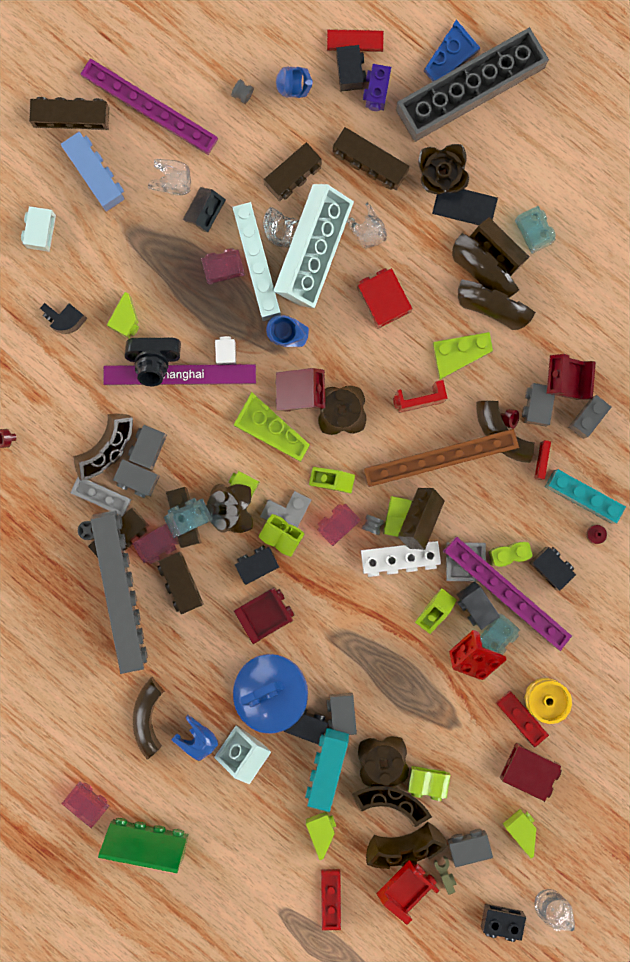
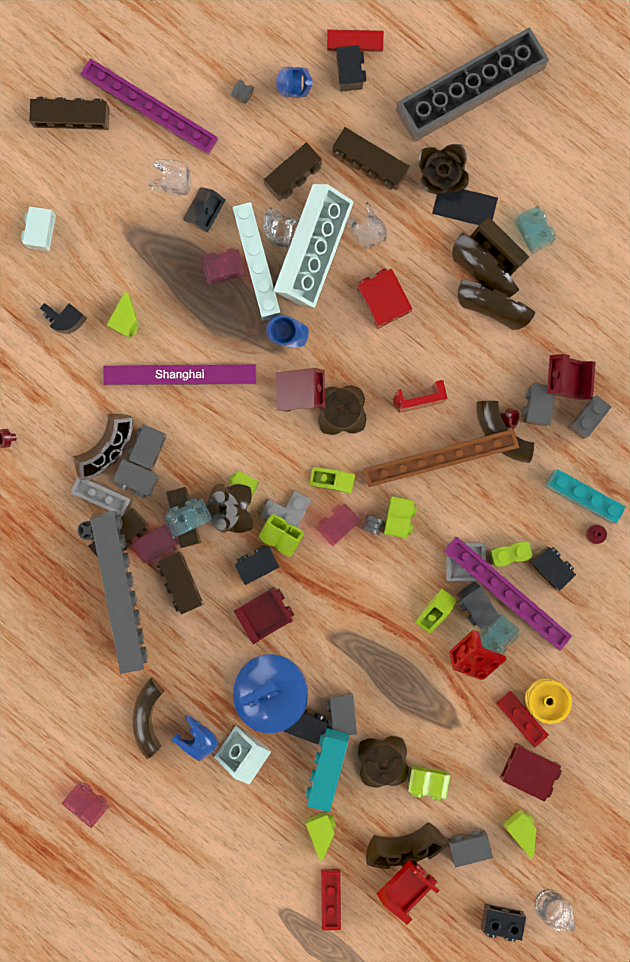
(92, 171): medium blue brick -> none
(144, 845): green slope -> none
(152, 357): black beam -> none
(225, 351): white brick -> none
(268, 427): lime wing -> none
(378, 85): dark purple brick -> none
(395, 799): dark brown brick -> none
(399, 557): white brick -> none
(421, 518): dark brown brick -> none
(448, 879): olive plate -> none
(452, 53): blue wing -> none
(459, 352): lime wing -> none
(542, 460): red tile -> none

